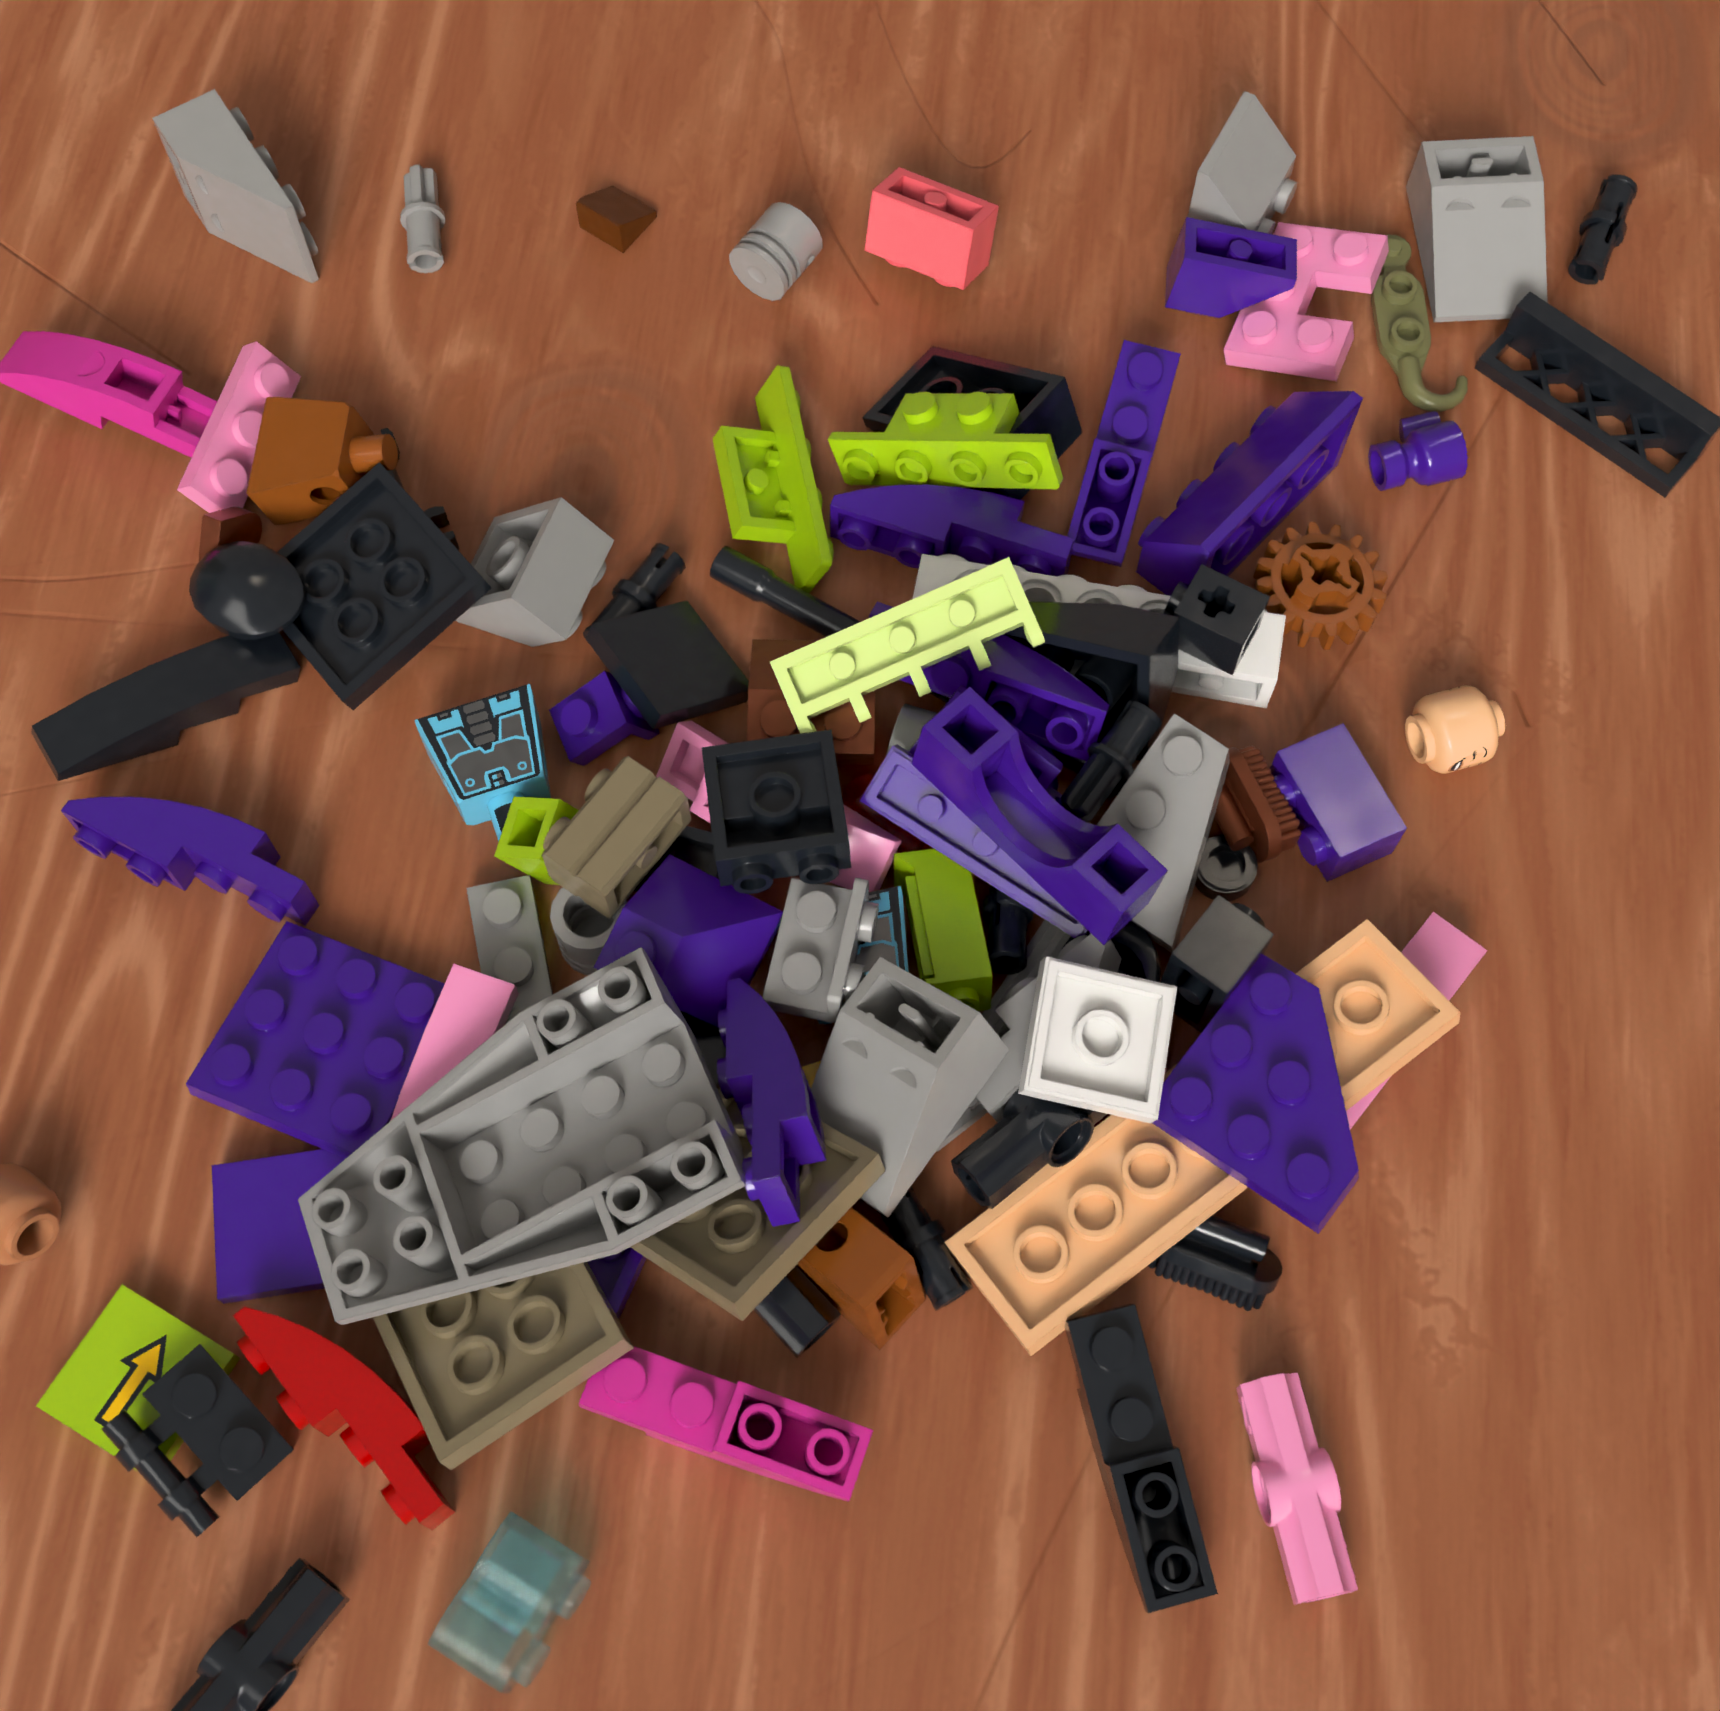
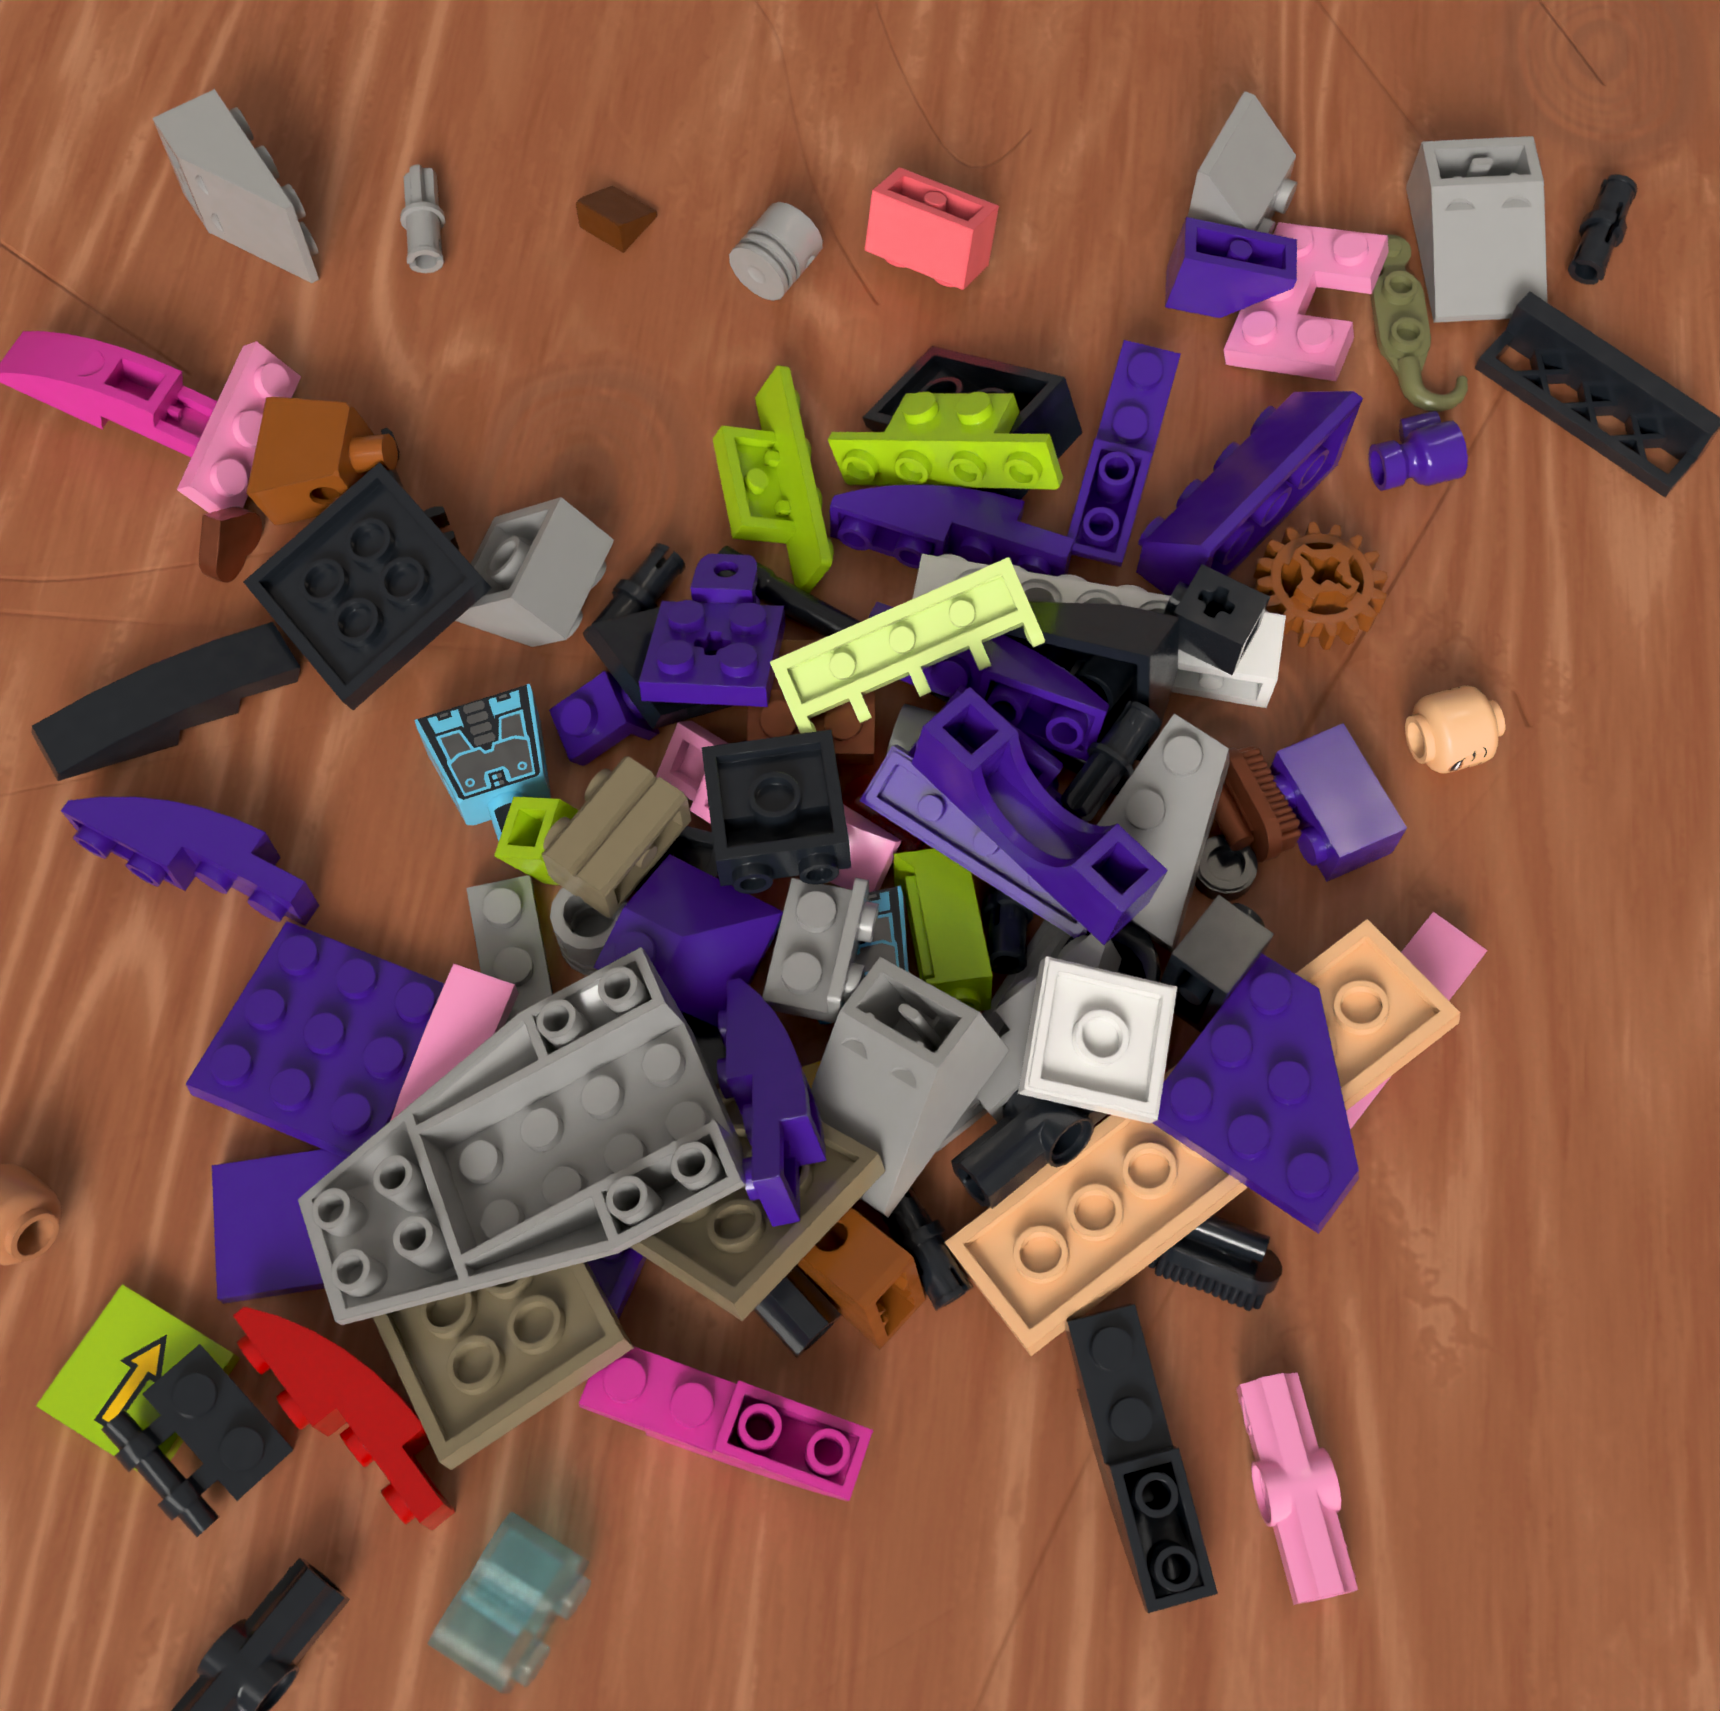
(247, 590): black hat -> none
(722, 618): none -> dark purple plate

